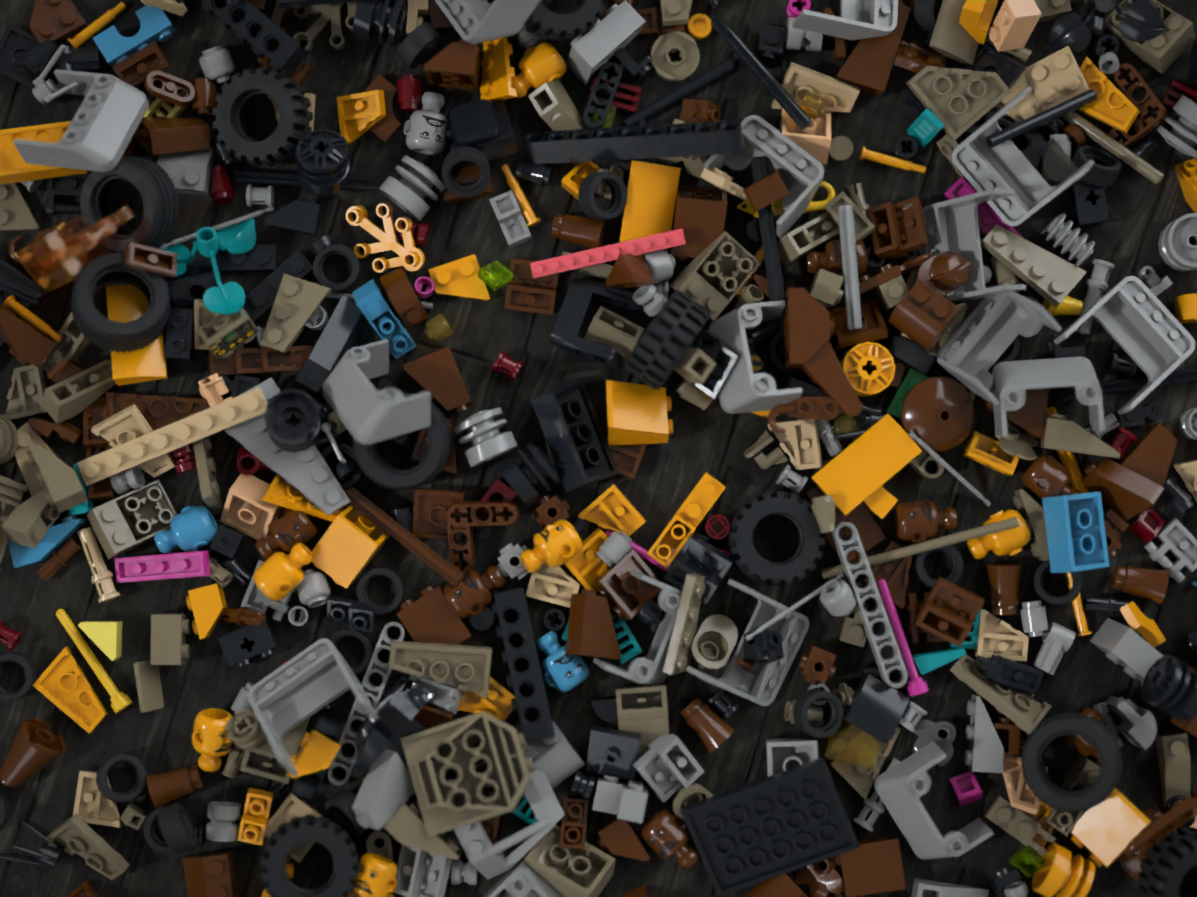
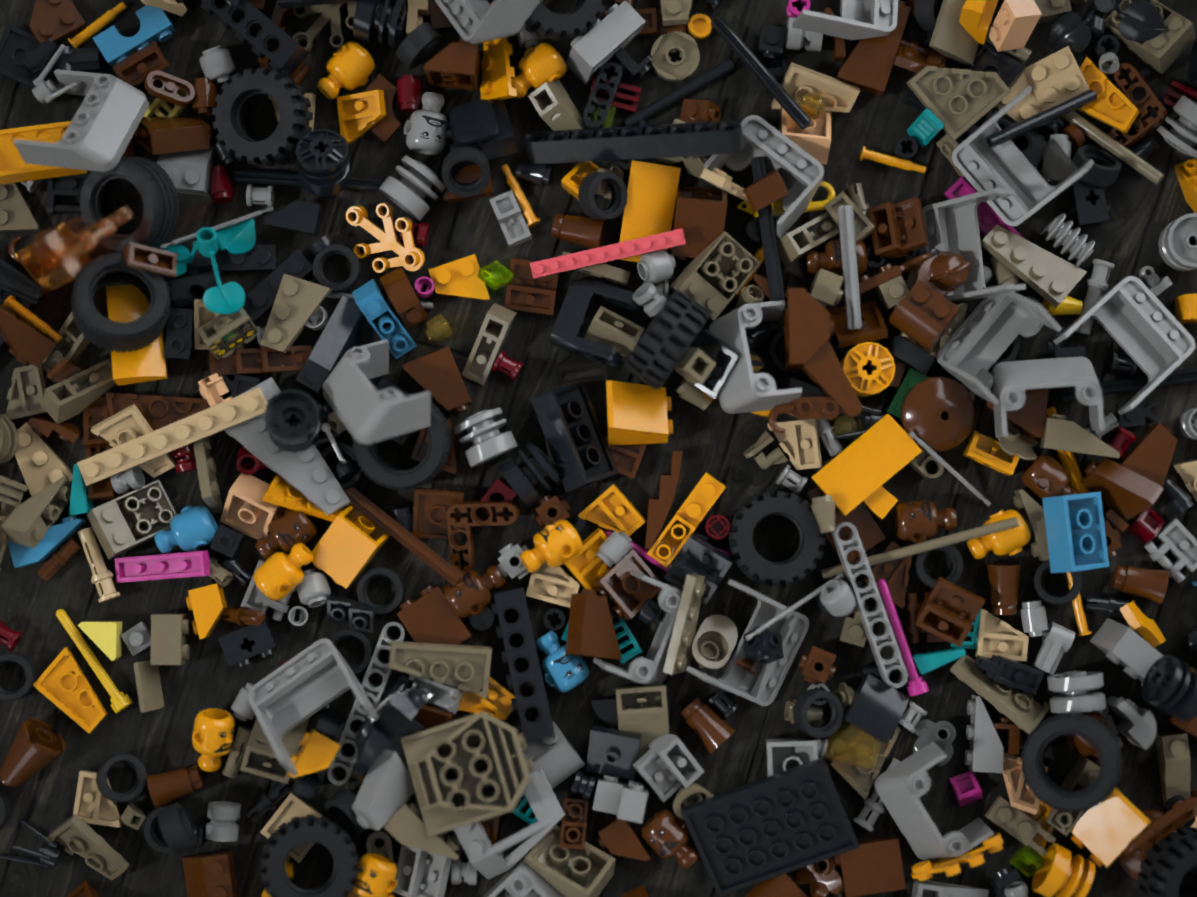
(62, 482): dark tan slope -> none
(137, 638): none -> light grey plate
(245, 730): dark tan wheel -> none
(255, 816): light orange slope -> none
(346, 70): none -> light orange piece
(488, 343): none -> dark tan slope
(629, 272): reddish brown slope -> none
(659, 508): none -> reddish brown slope
(822, 746): none -> light grey bush
(840, 148): dark tan tile -> none
(924, 869): none -> light orange plant
(1076, 689): none -> light grey wheel

